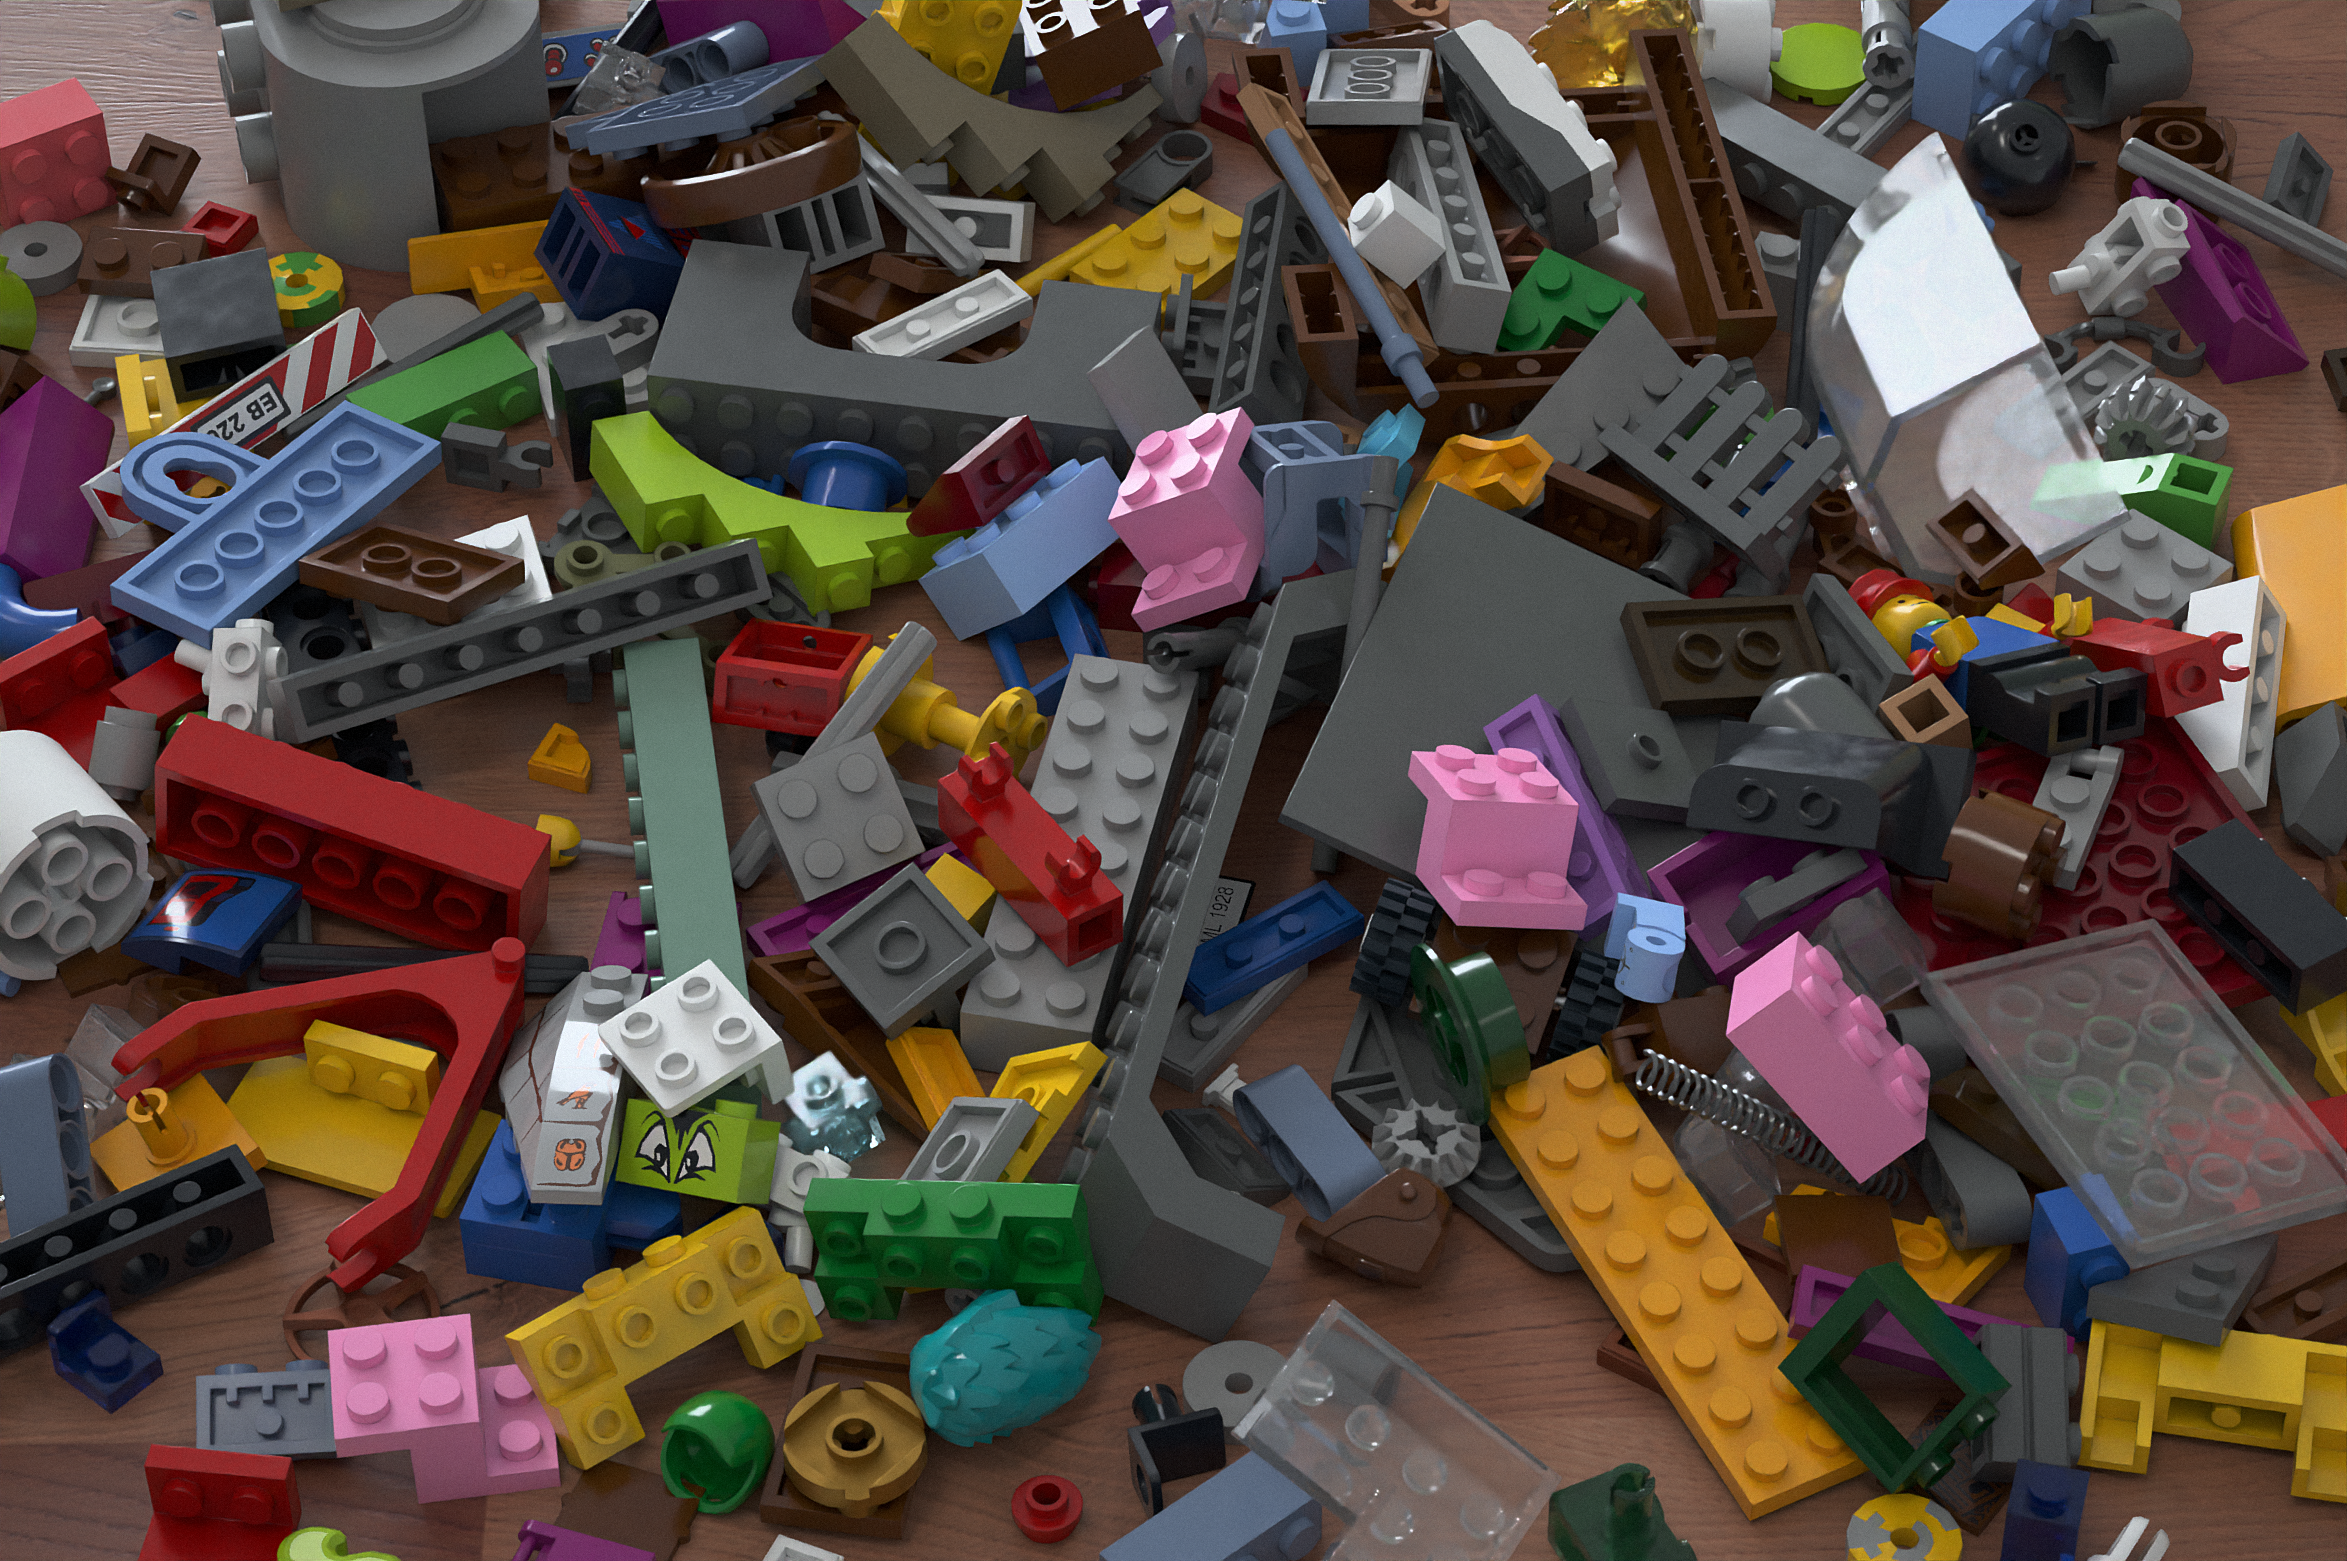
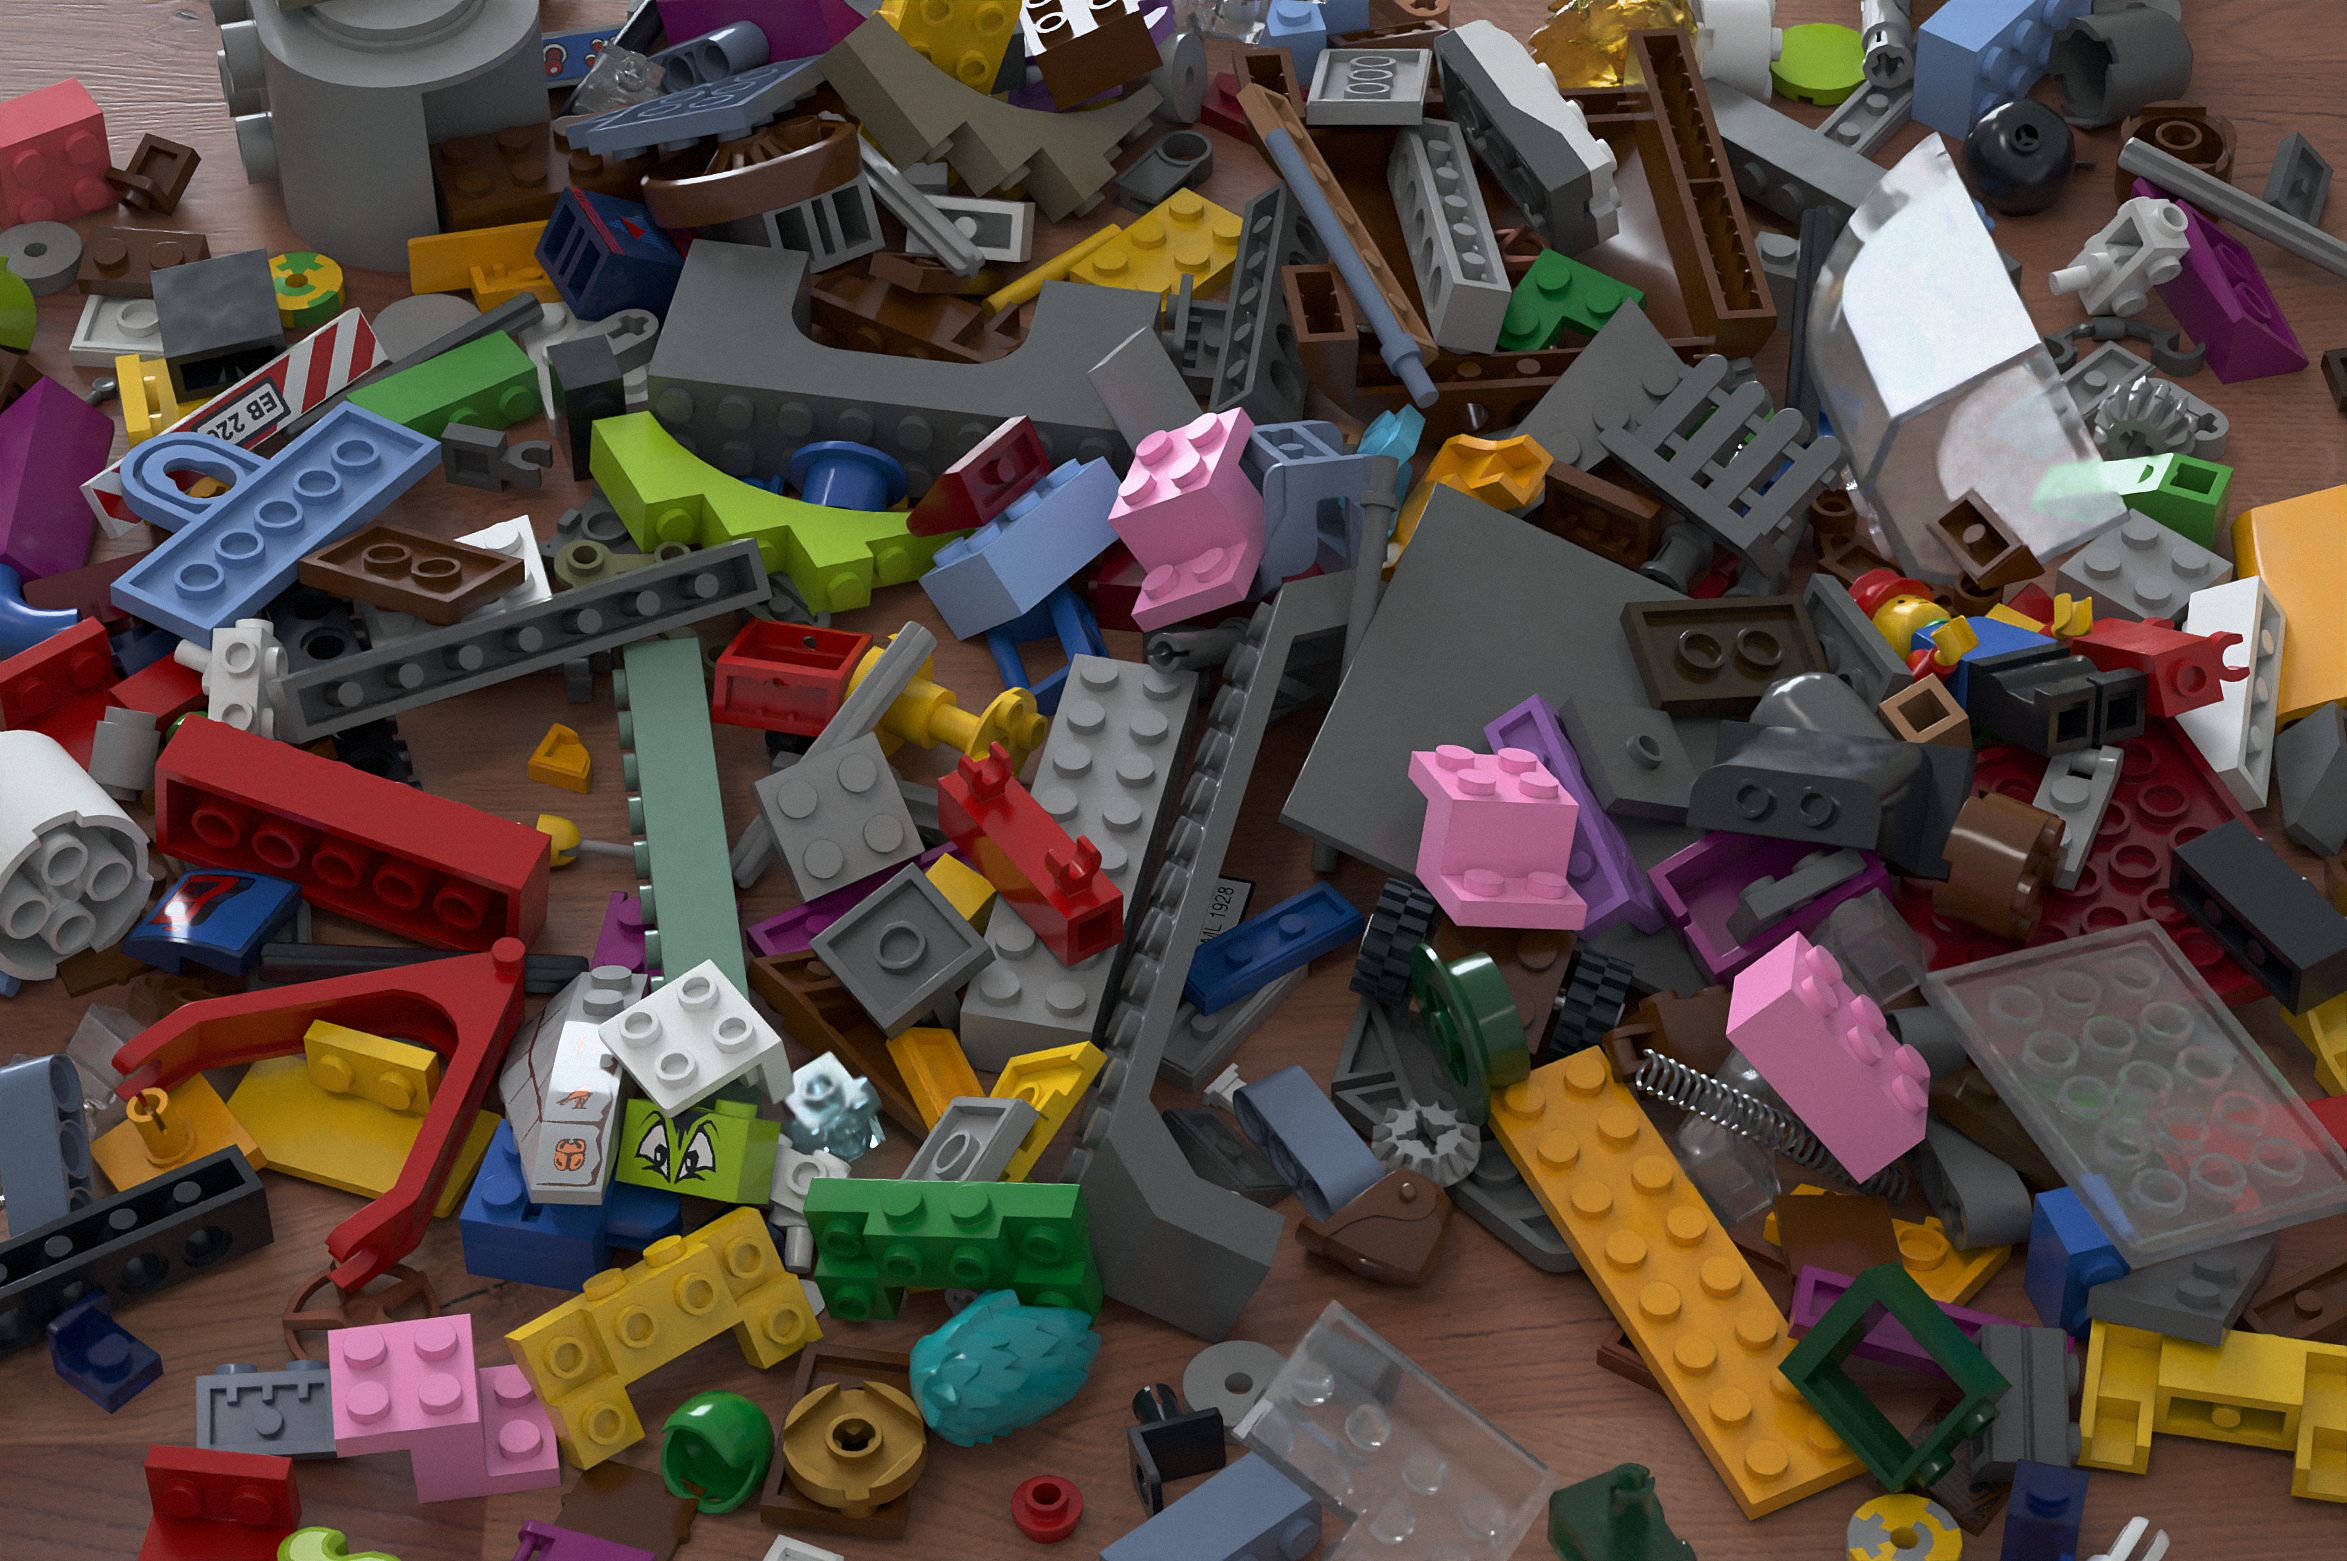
(224, 227): red tile -> none
(950, 320): white tile -> none
(1395, 233): white brick -> none
(1648, 943): light blue leg -> none

